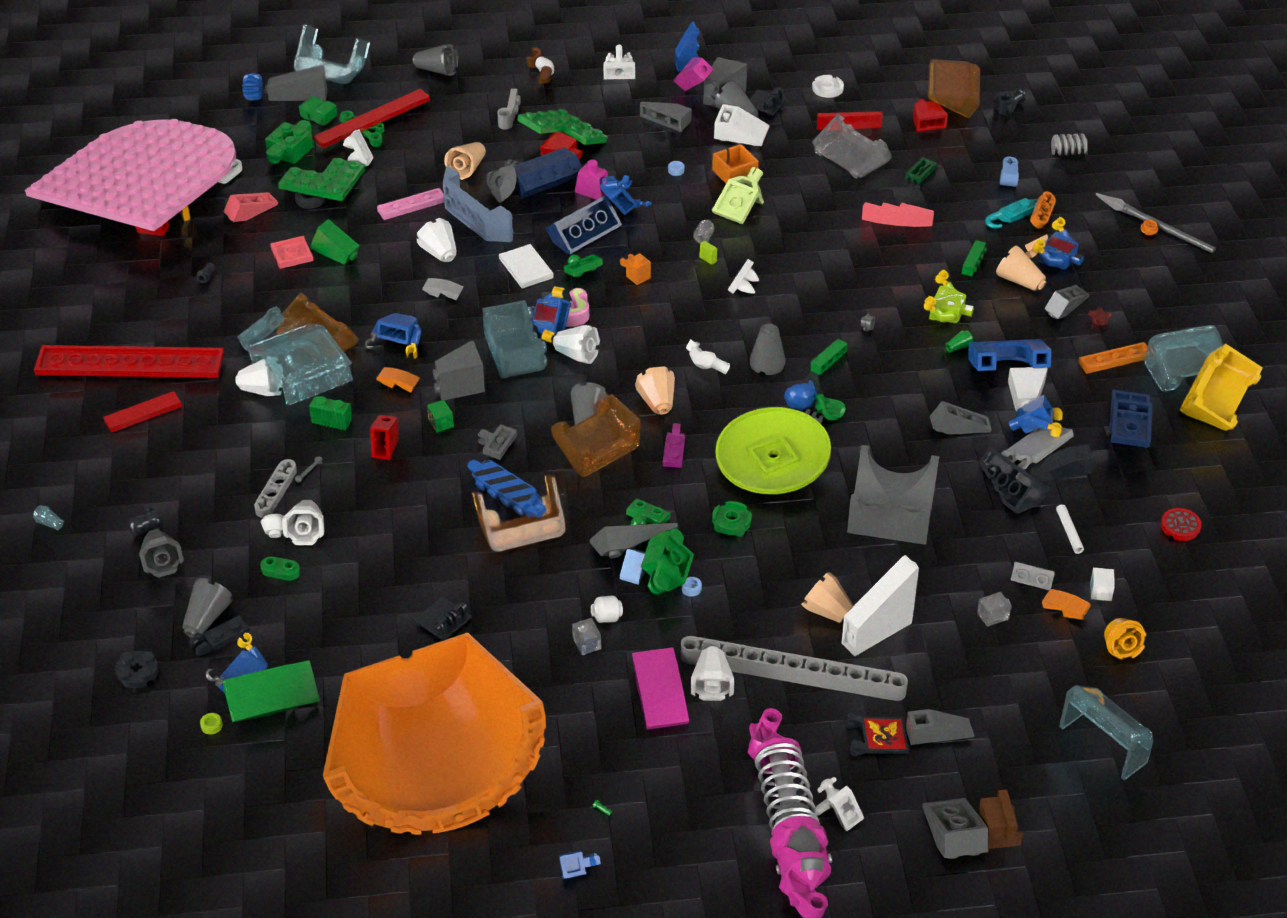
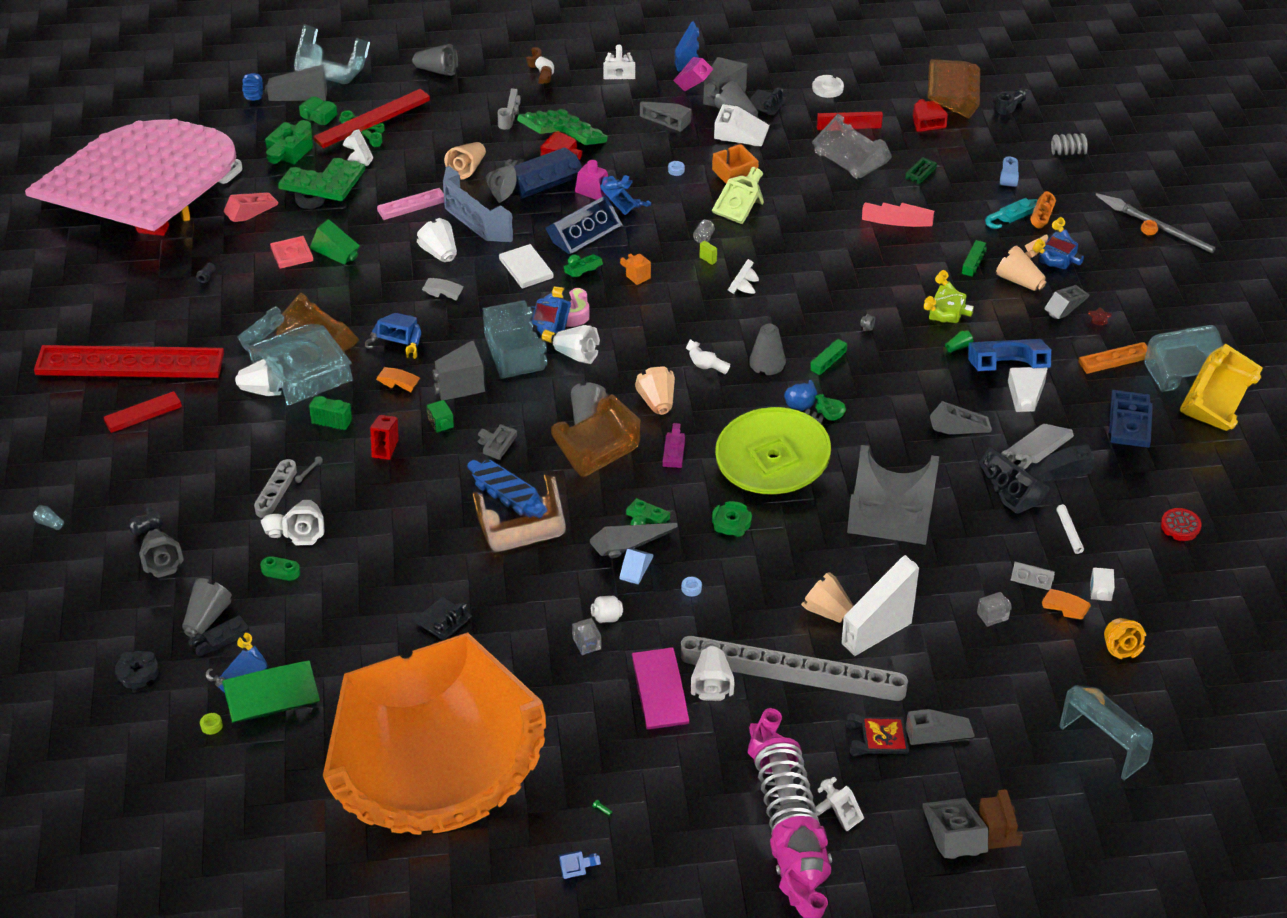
(667, 561): green brick -> none
(1038, 415): blue torso -> none

